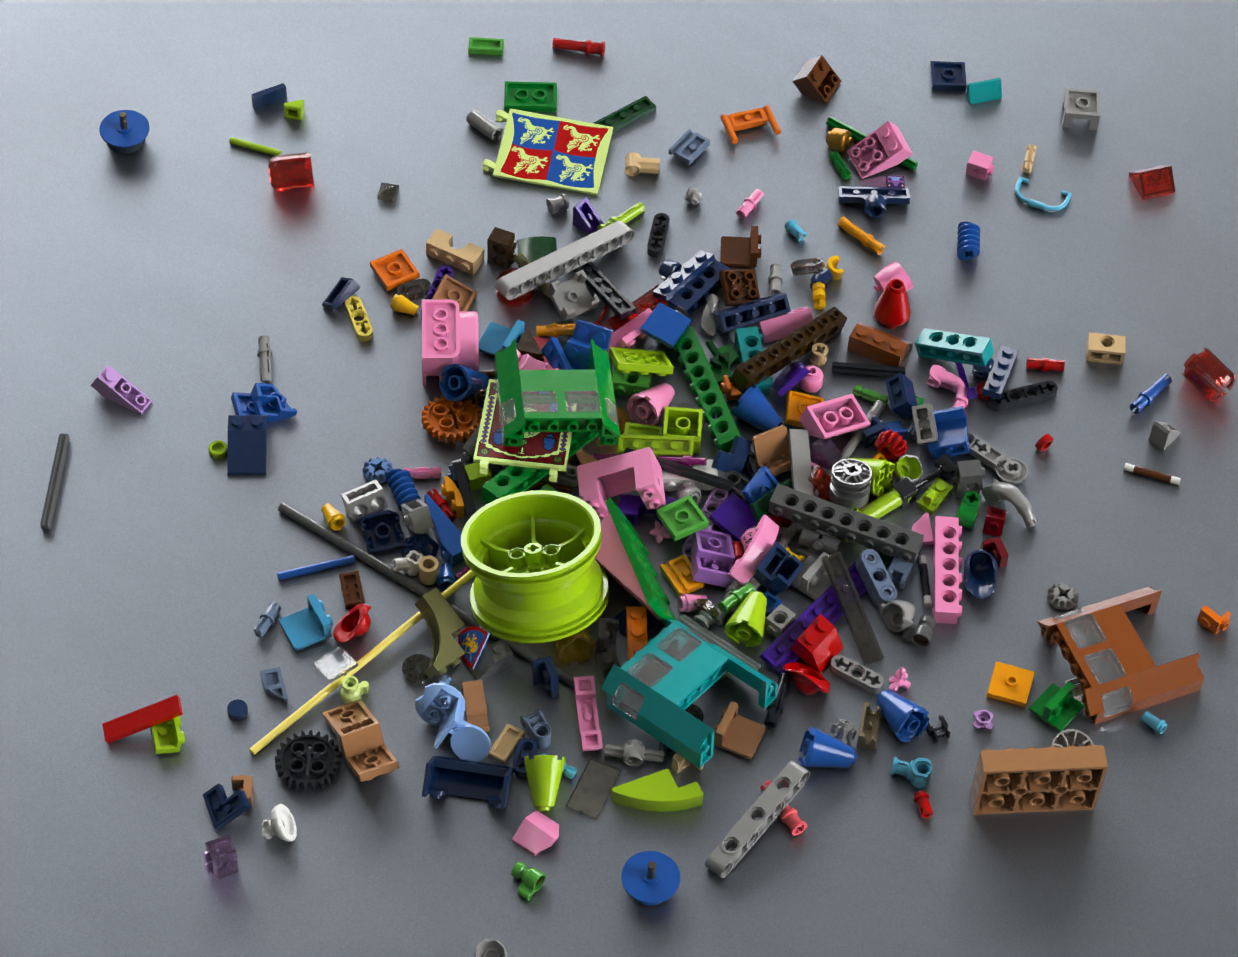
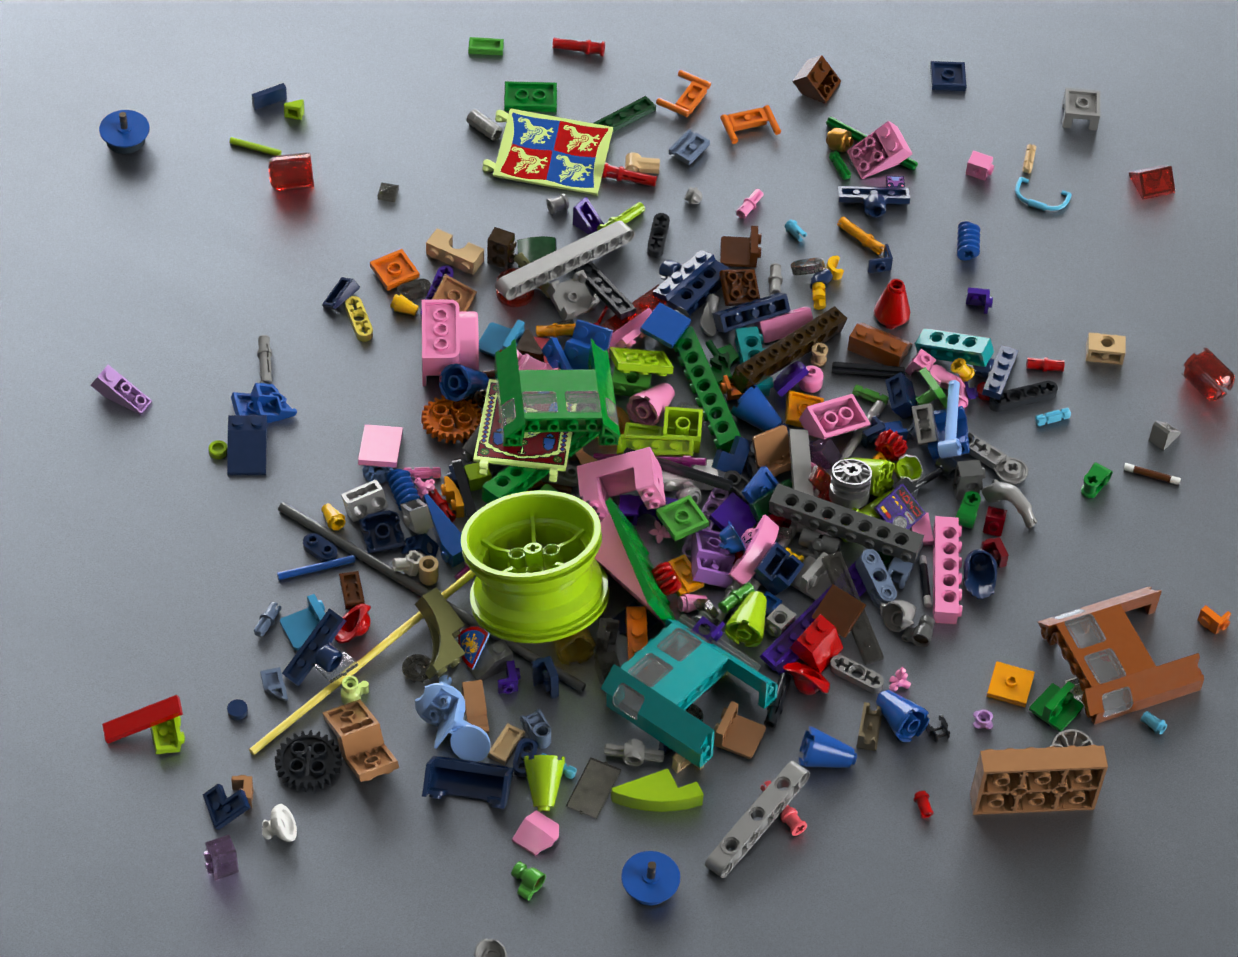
(54, 482): dark grey axle -> none
(317, 649): none -> dark blue plate
(319, 547): none -> dark blue plate
(380, 446): none -> bright pink tile
(423, 487): none -> bright pink plant
(446, 576): blue cone -> none
(509, 684): none -> dark purple bracket
(587, 713): bright pink slope -> none
(620, 174): none -> red pin
(666, 578): none -> red gear
(690, 97): none -> orange plate
(715, 632): none -> dark purple bracket
(730, 540): none -> blue piece
(840, 609): none -> reddish brown tile
(843, 731): light grey gear -> none
(881, 264): none -> dark blue bracket
(891, 272): bright pink helmet -> none
(900, 508): none -> tile
(912, 770): medium azure connector -> none
(920, 361): none -> bright pink bracket
(934, 391): none -> bright green tile
(934, 496): lime hinge -> none
(951, 446): none -> light blue piece
(964, 371): none -> yellow bush
(979, 297): none -> dark purple bracket
(984, 91): teal slope -> none
(1044, 442): red tile -> none
(1053, 416): none -> medium azure axle
(1061, 602): light grey gear -> none
(1095, 480): none -> green piece
(1145, 398): blue pin -> none

